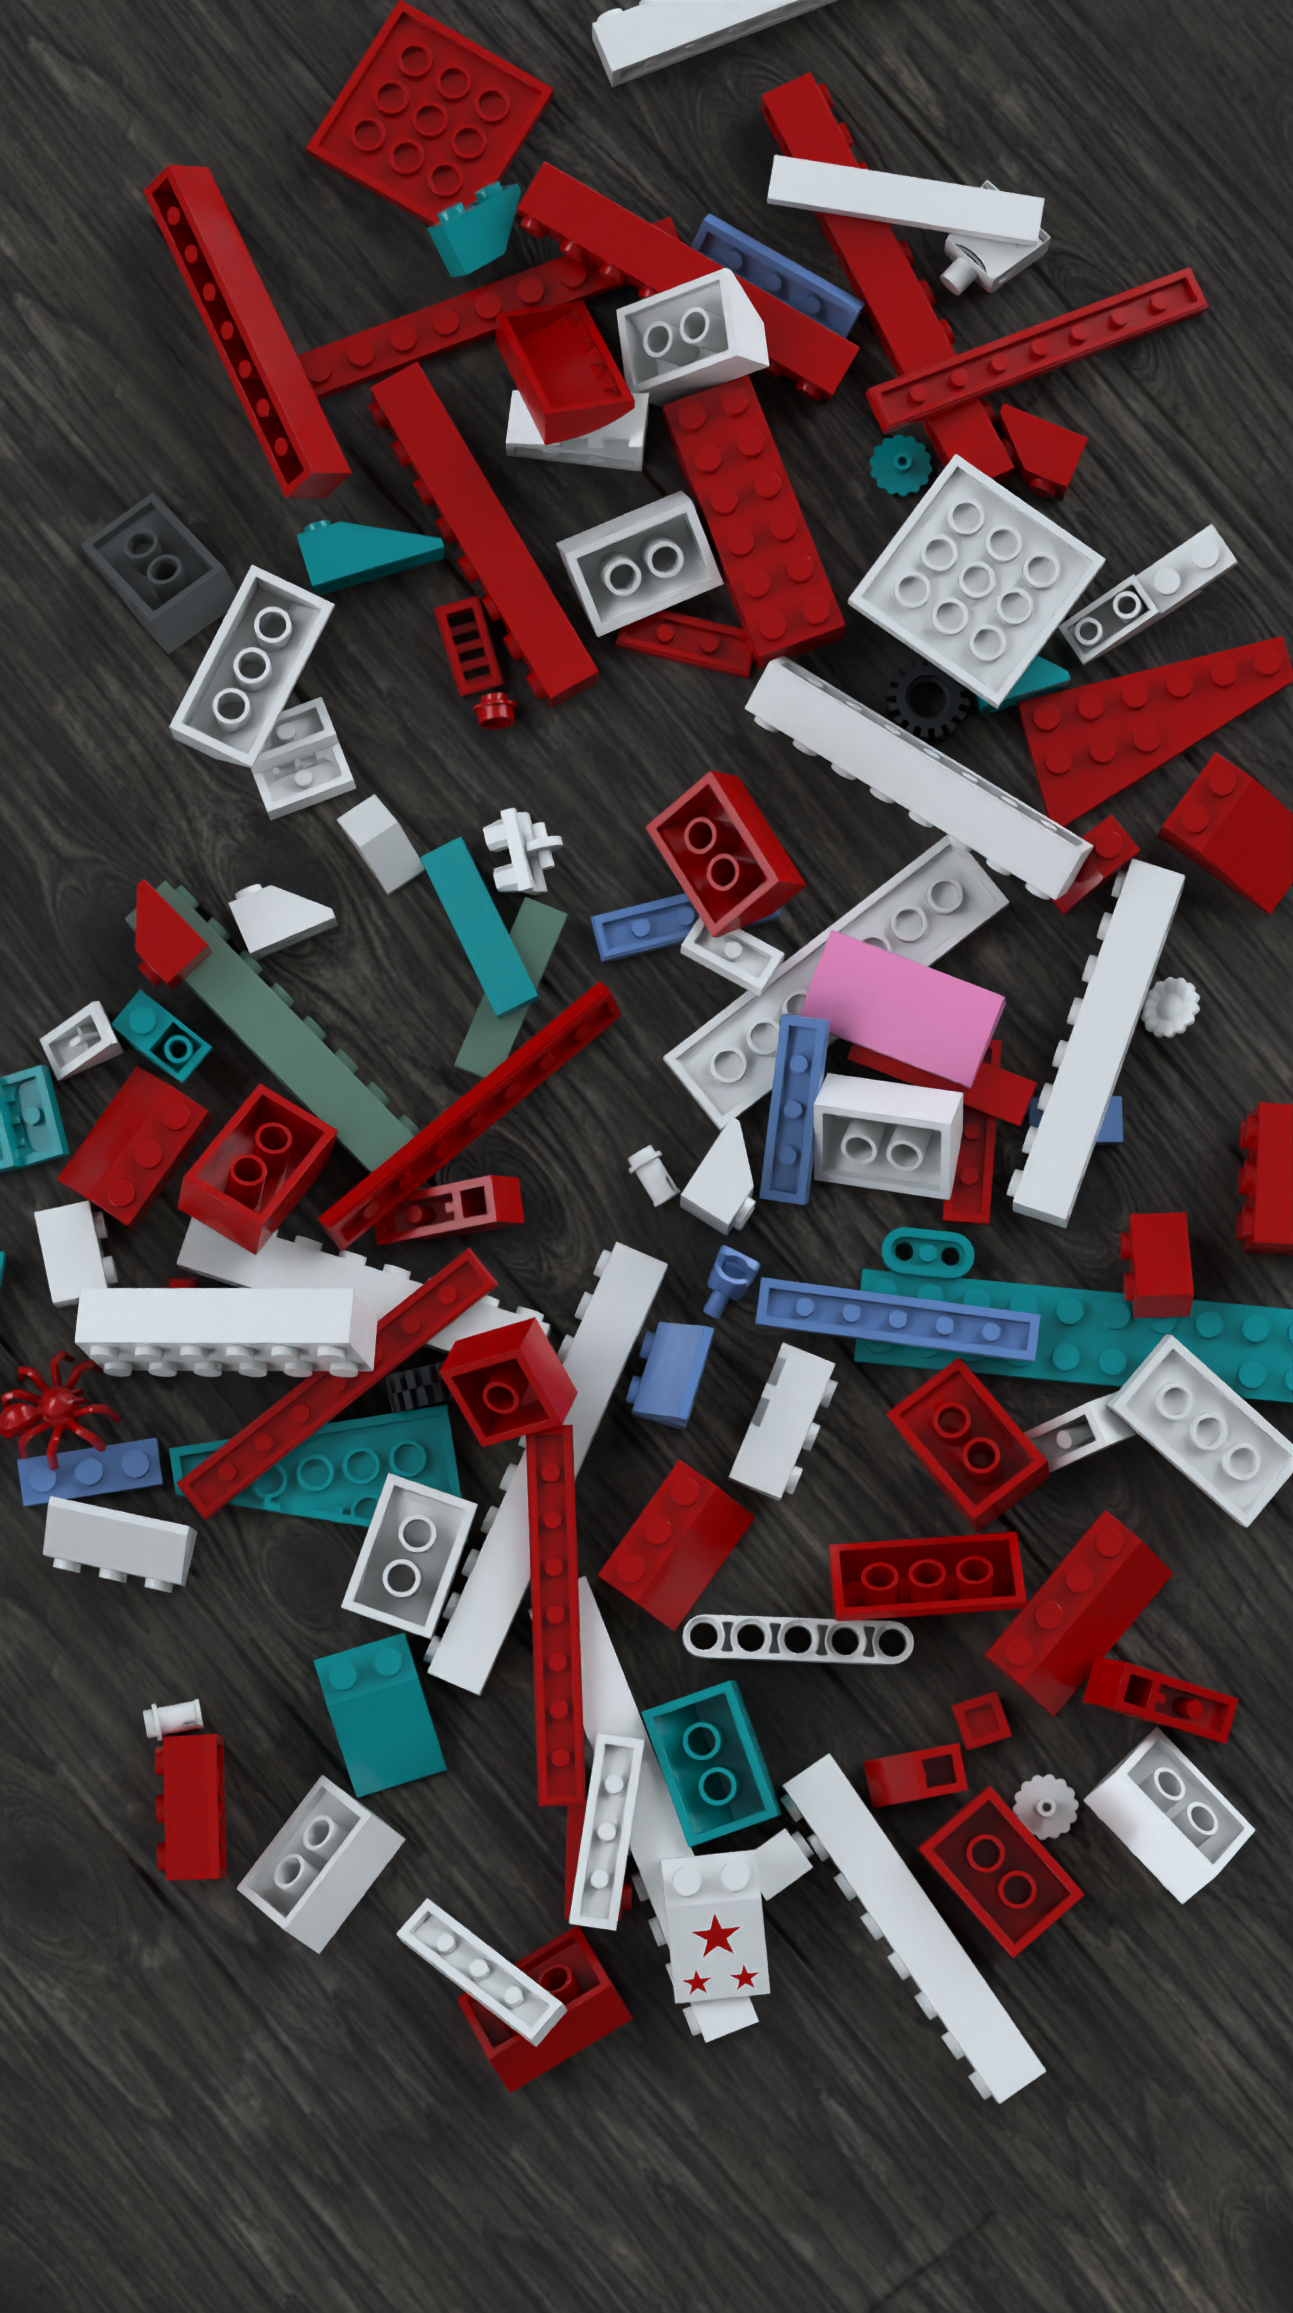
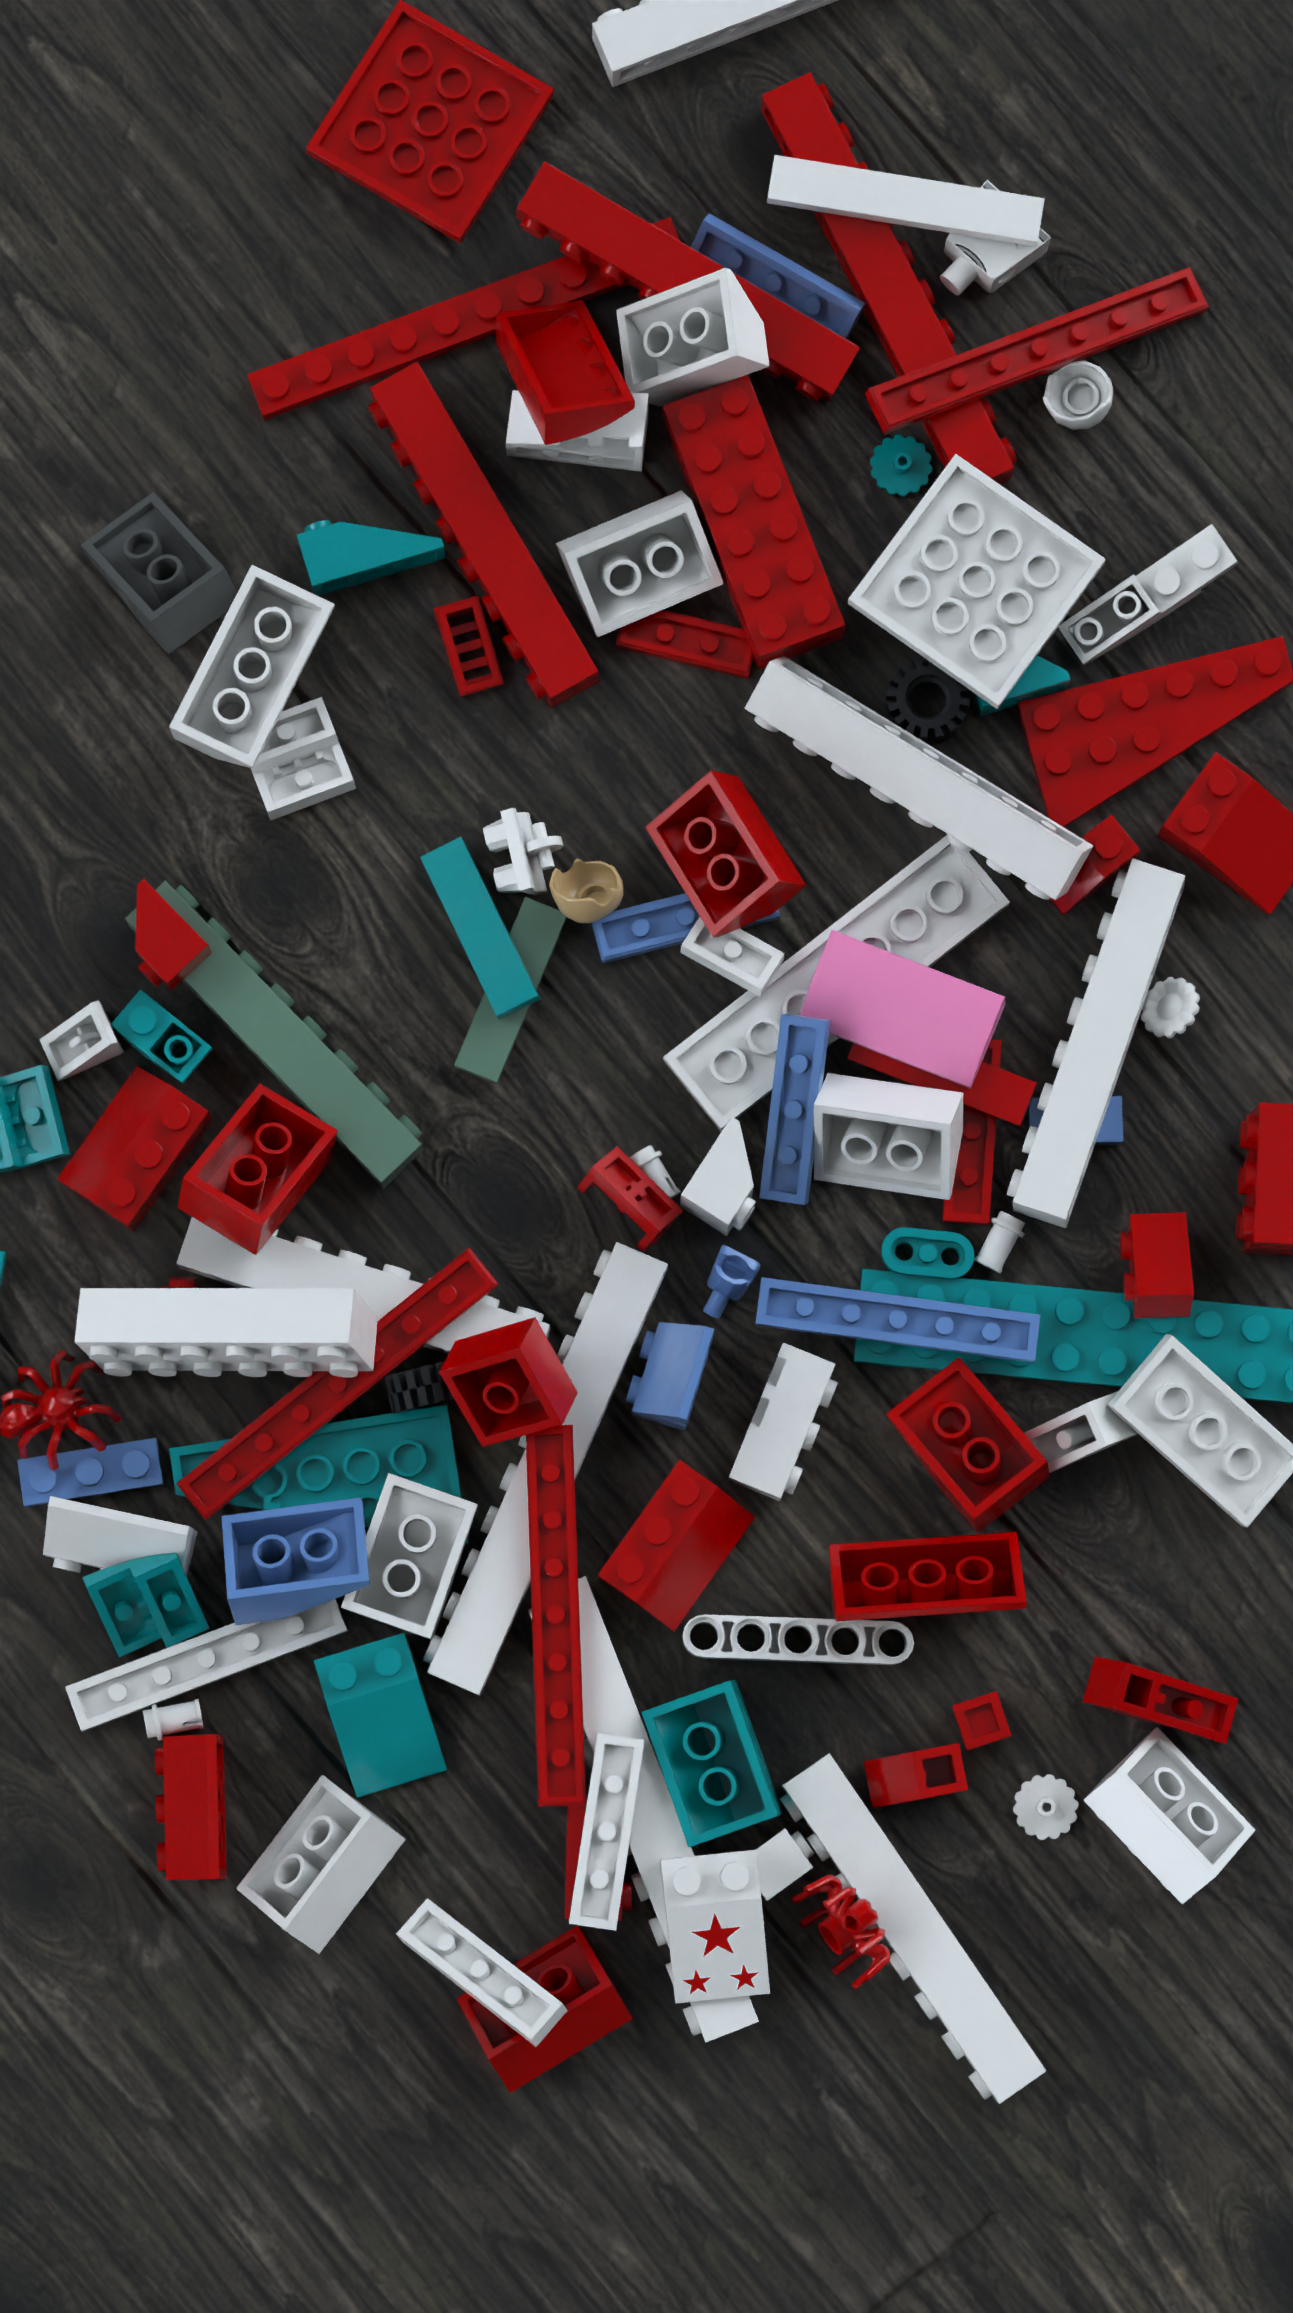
(74, 1251): white brick -> none
(145, 1602): none -> teal slope
(198, 1663): none -> white plate
(247, 332): red brick -> none
(277, 919): white slope -> none
(293, 1558): none -> medium blue slope
(381, 844): white slope -> none
(453, 1210): red slope -> none
(470, 1116): red tile -> none
(478, 232): teal slope -> none
(495, 711): red plate -> none
(587, 890): none -> tan hair
(633, 1195): none -> red hinge
(846, 1926): none -> red animal
(1000, 1241): none -> white pin
(1000, 1871): red brick -> none
(1043, 451): red slope -> none
(1078, 395): none -> white hair
(1078, 1613): red slope -> none

